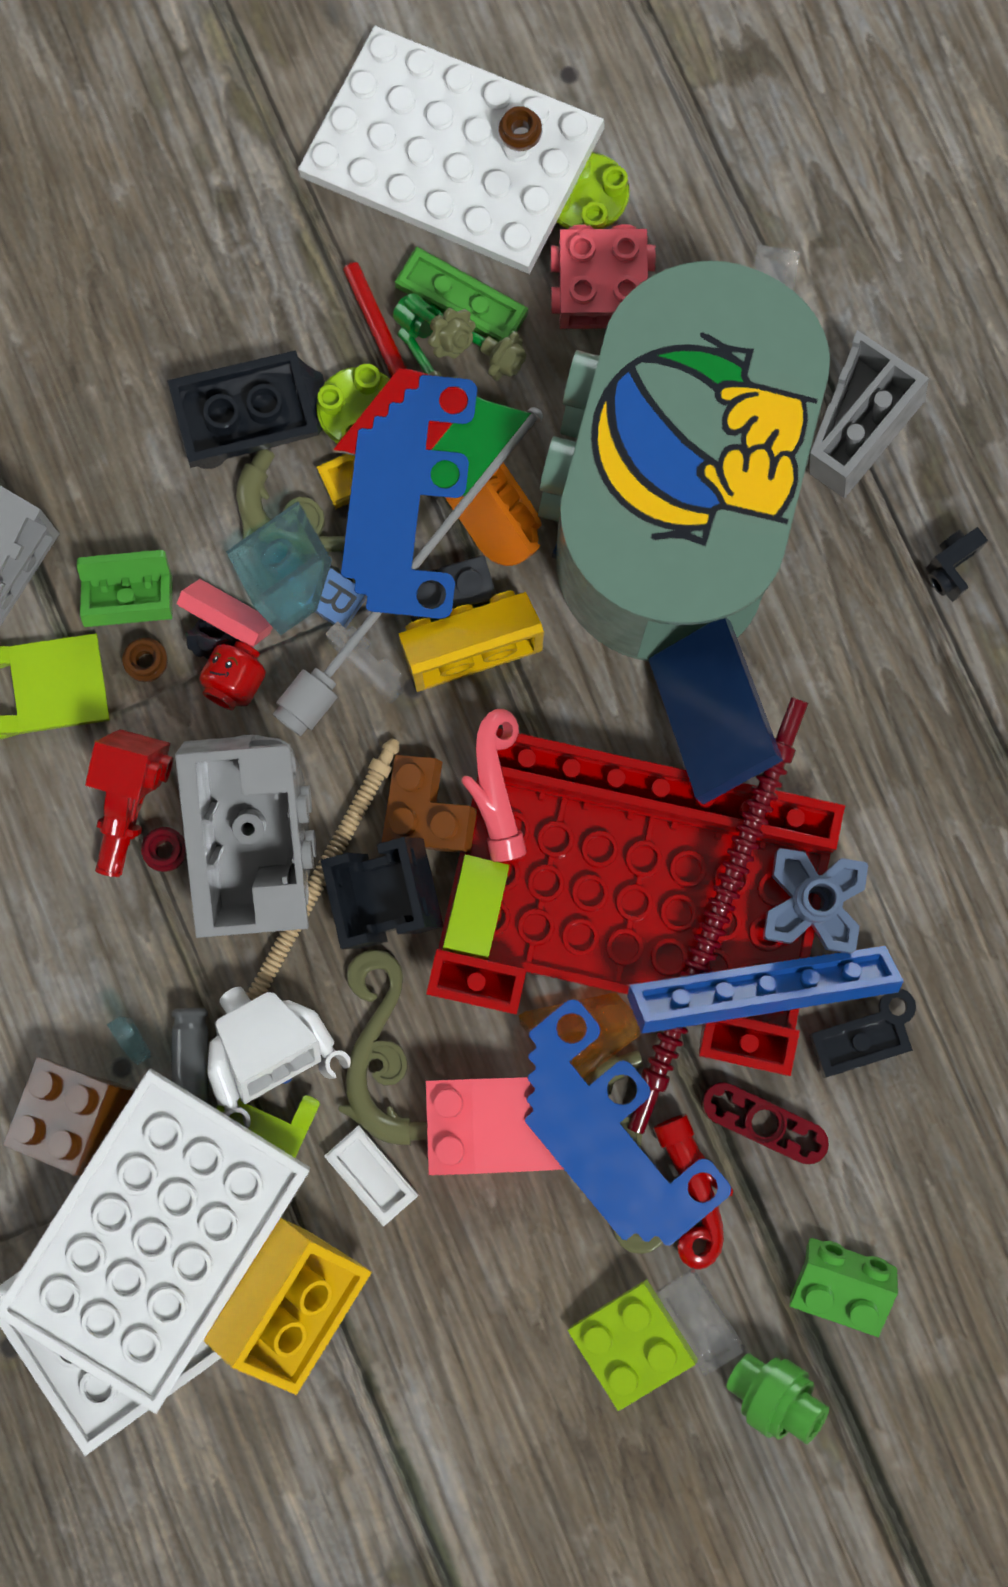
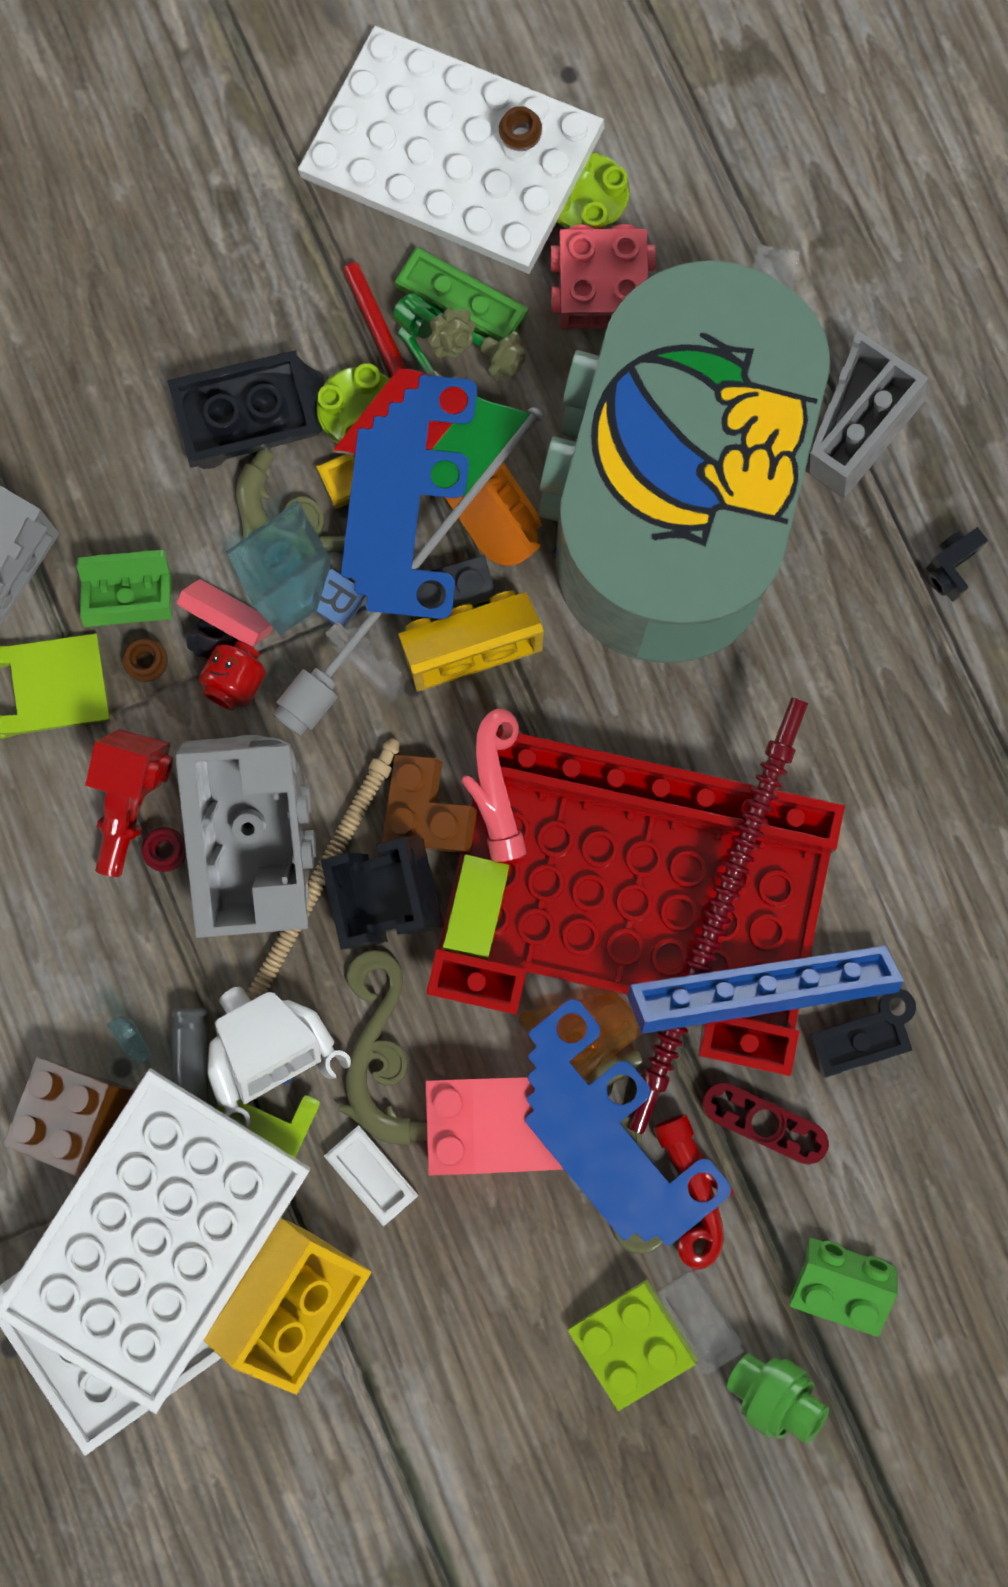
(714, 710): dark blue tile -> none
(830, 922): sand blue plant -> none

